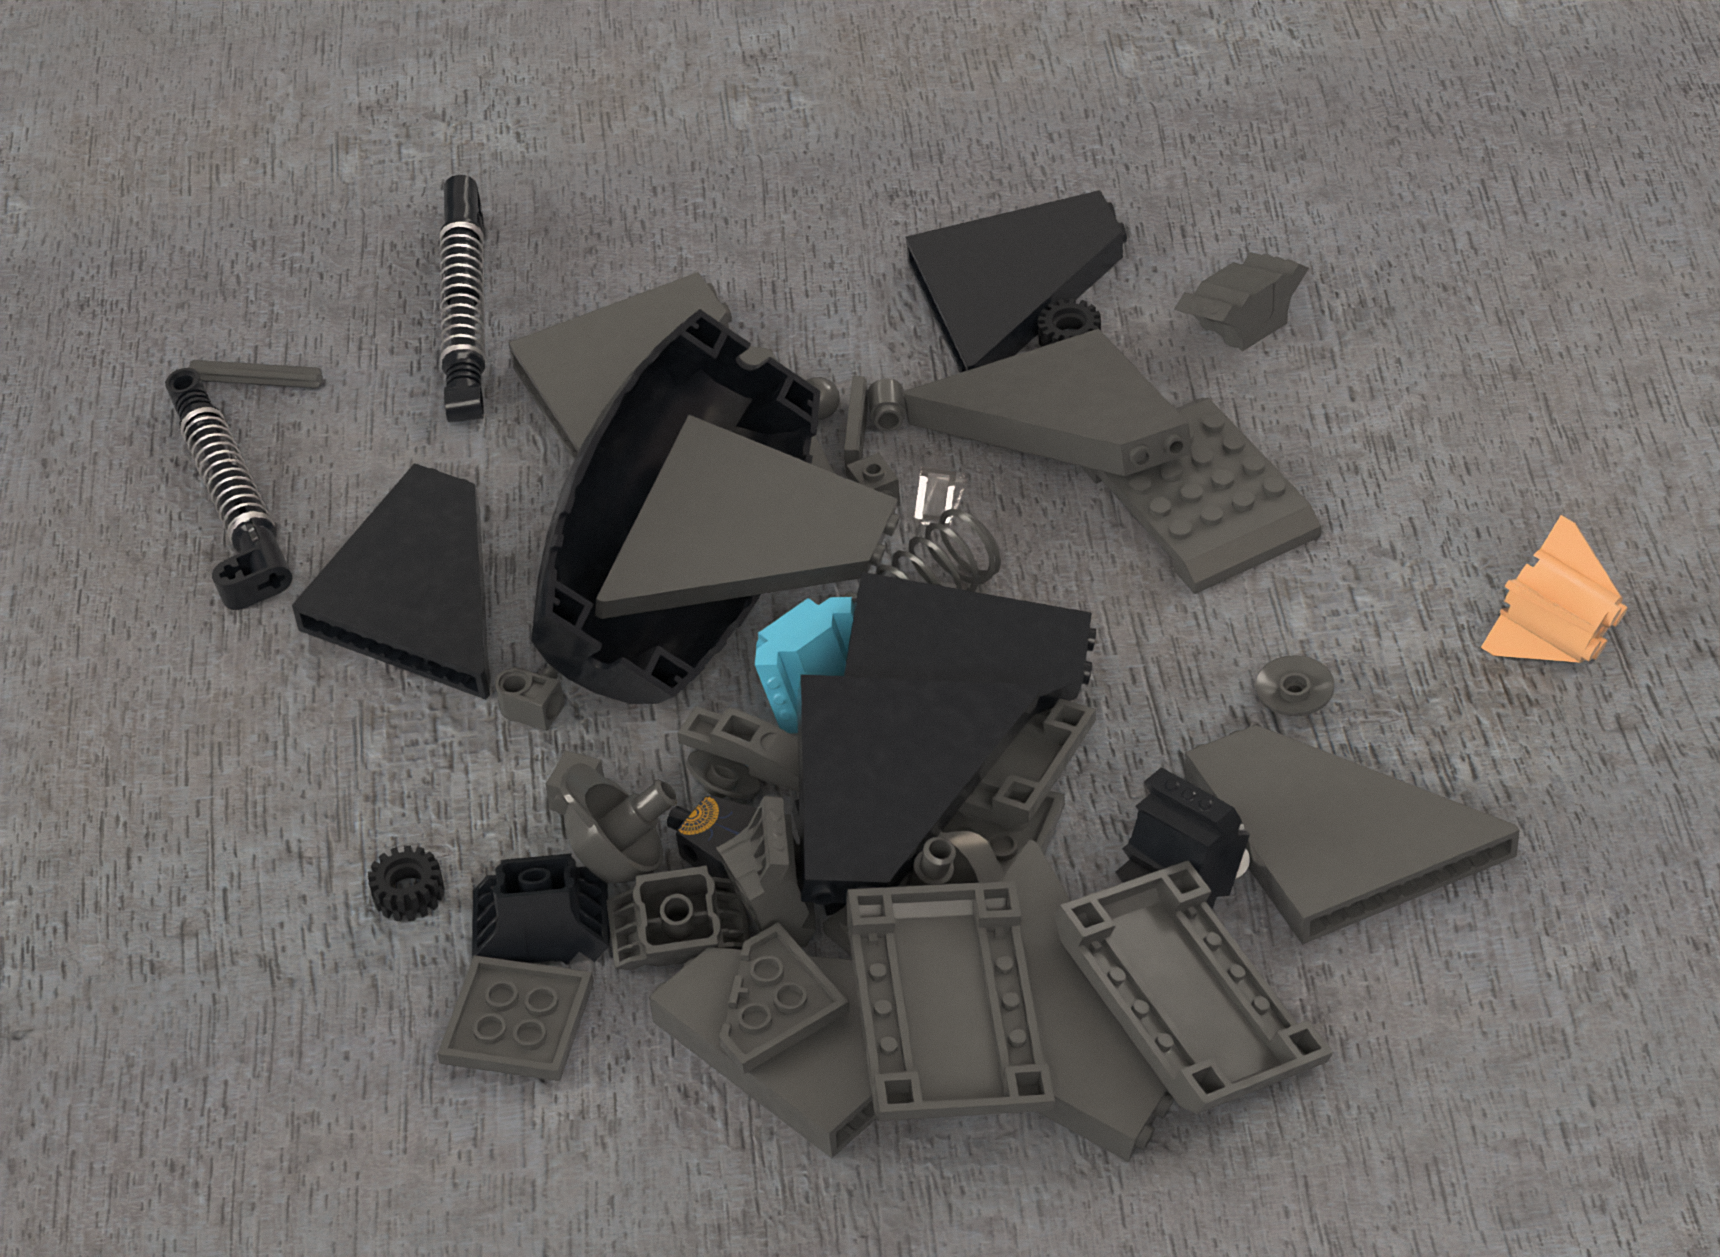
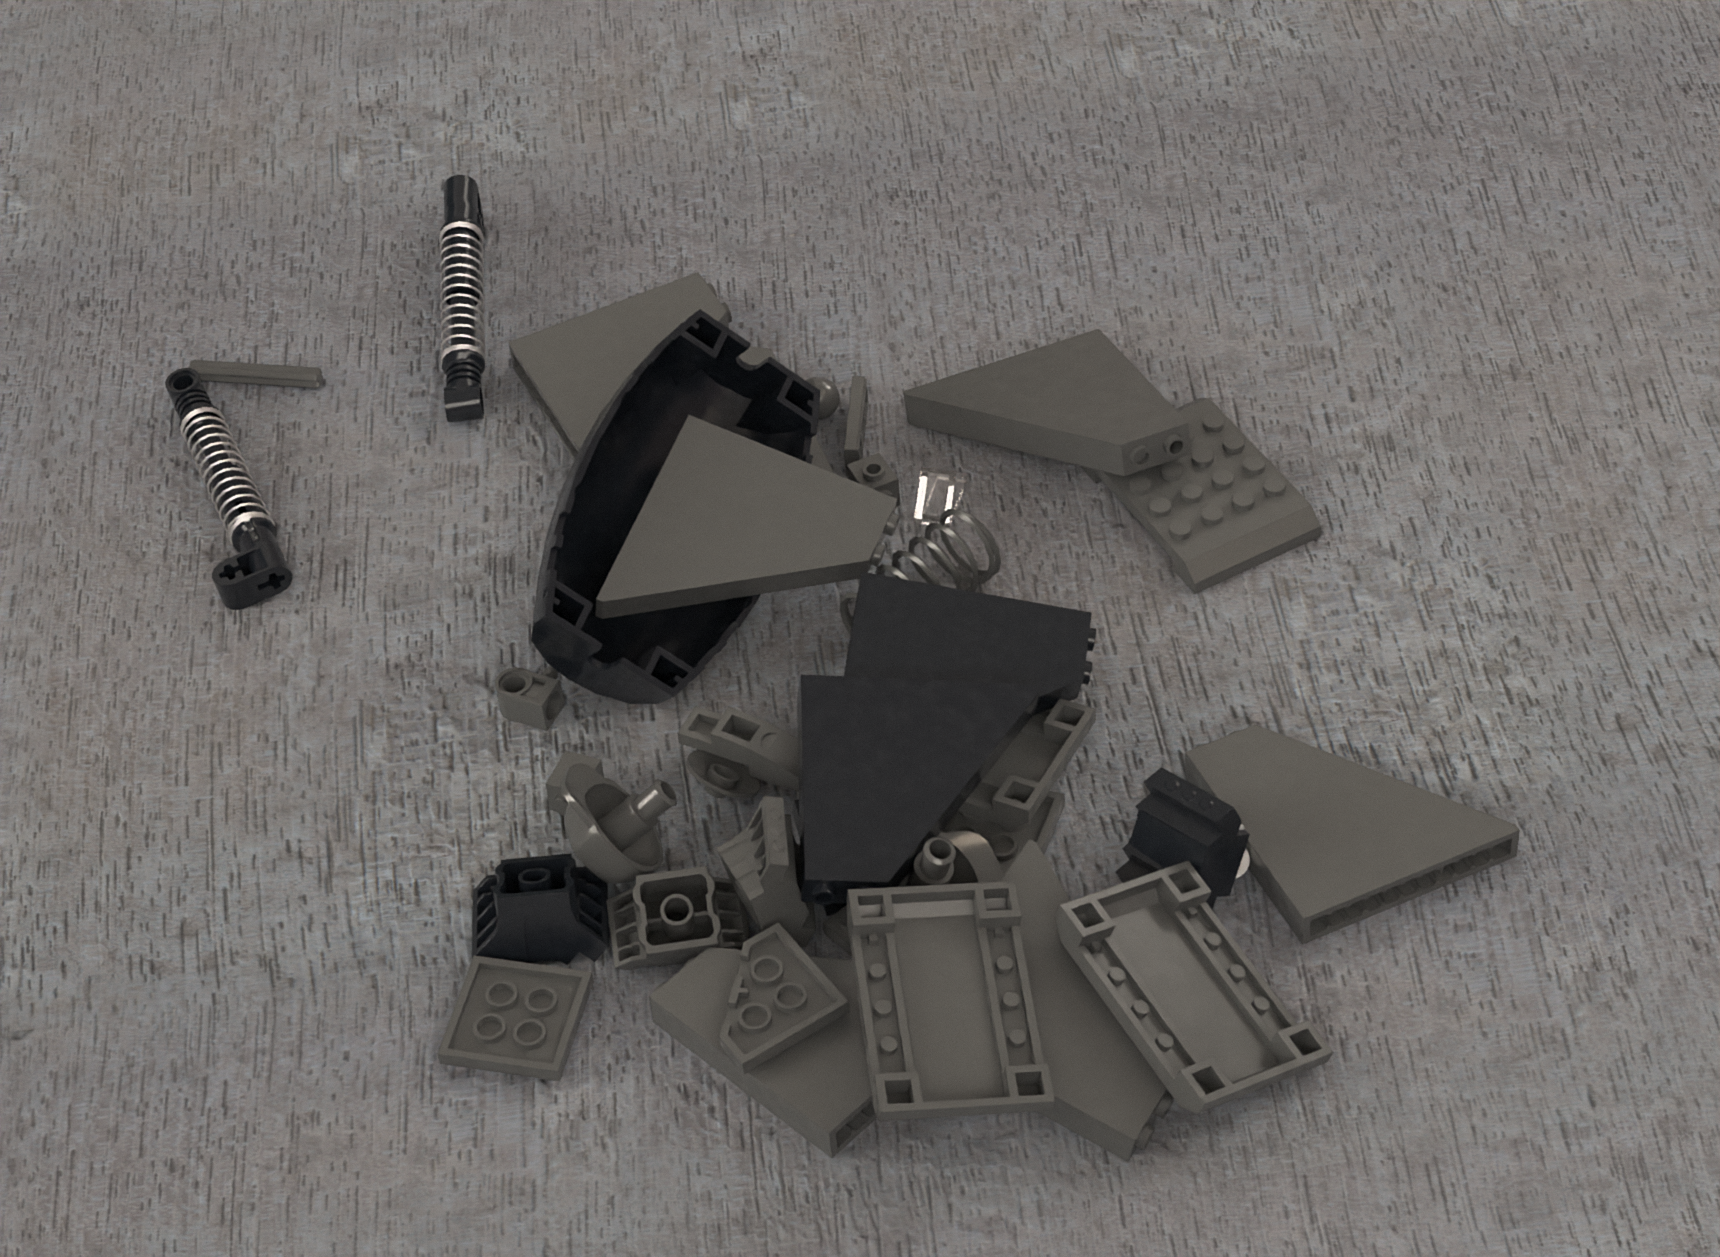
(410, 584): black slope -> none
(411, 899): black tyre -> none
(706, 828): black torso -> none
(804, 642): medium azure slope -> none
(886, 404): dark grey brick -> none
(1001, 270): black slope -> none
(1066, 316): black tyre -> none
(1245, 299): dark grey slope -> none
(1295, 685): dark grey dish -> none
(1558, 604): light nougat brick -> none

